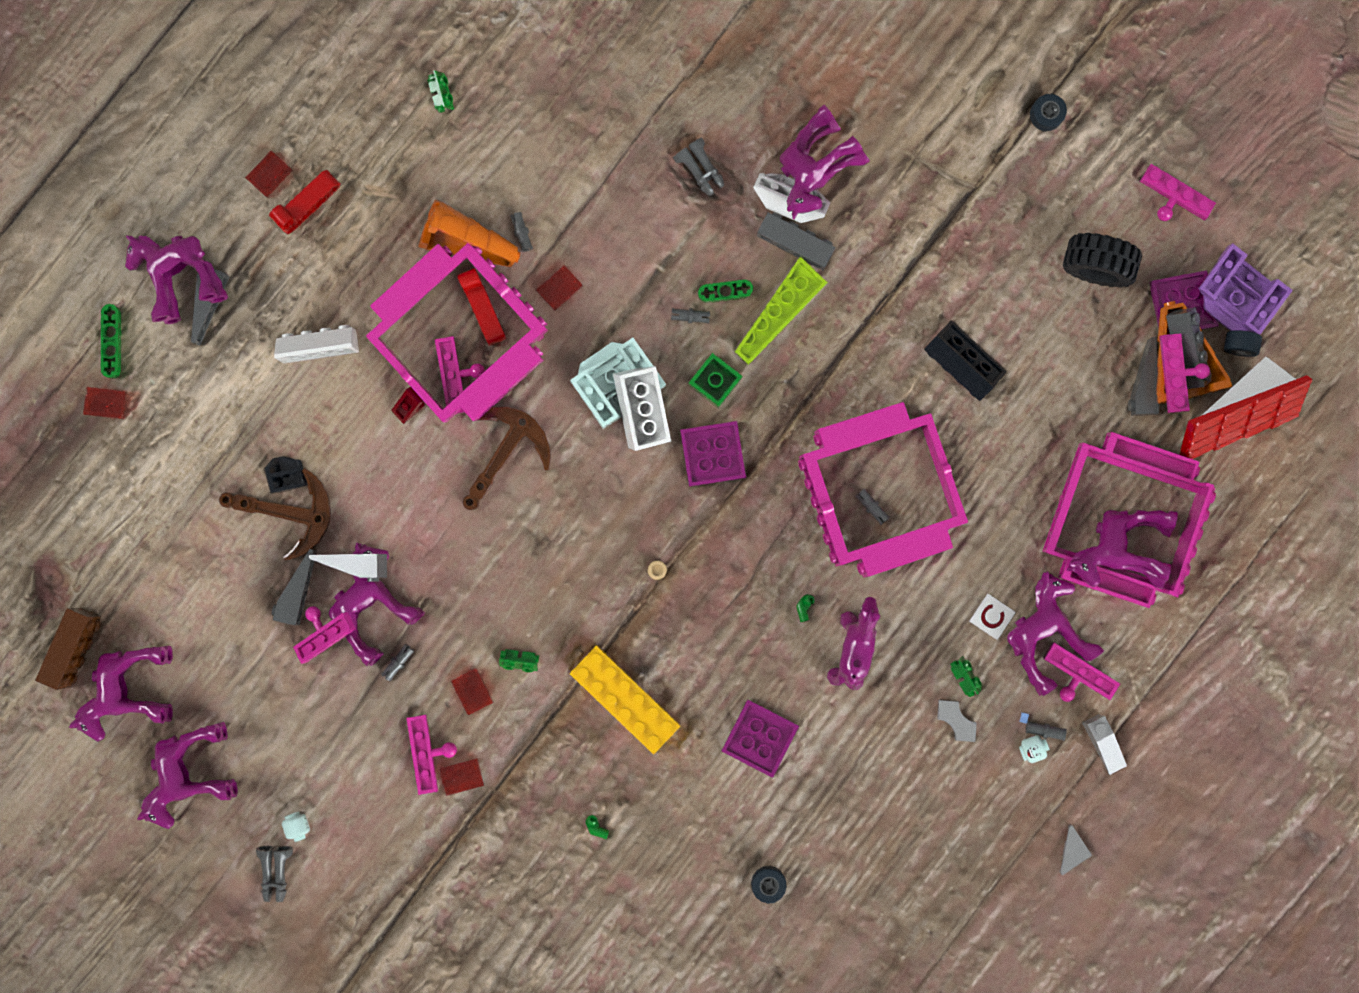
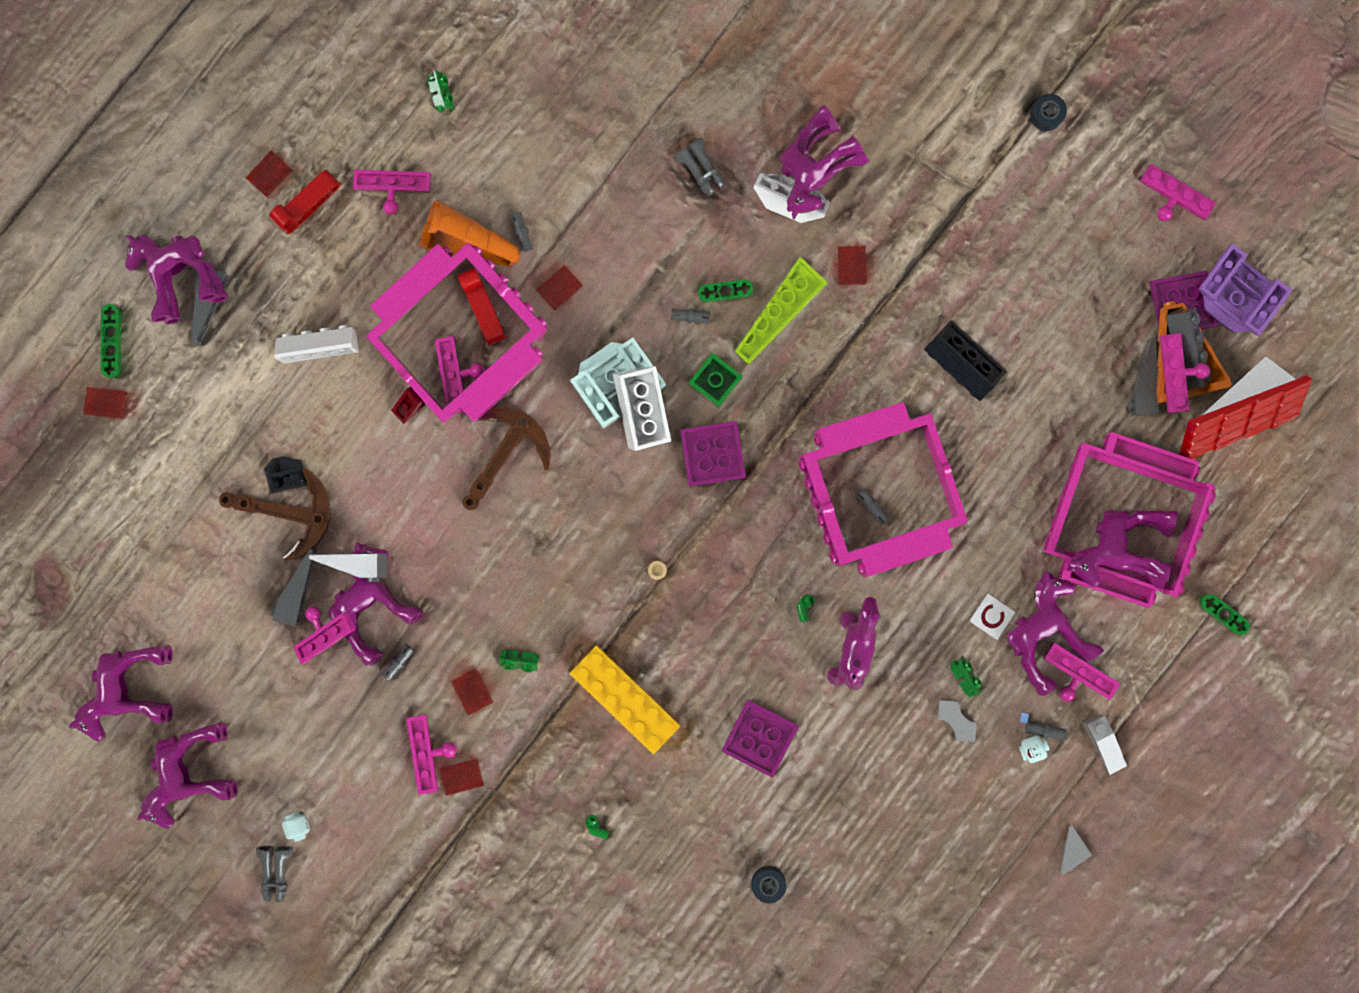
(68, 648): reddish brown brick -> none
(392, 182): none -> dark pink plate
(796, 241): dark grey brick -> none
(851, 265): none -> clear red plate
(1102, 260): black tyre -> none
(1238, 618): none -> green beam
(1243, 343): black wheel -> none

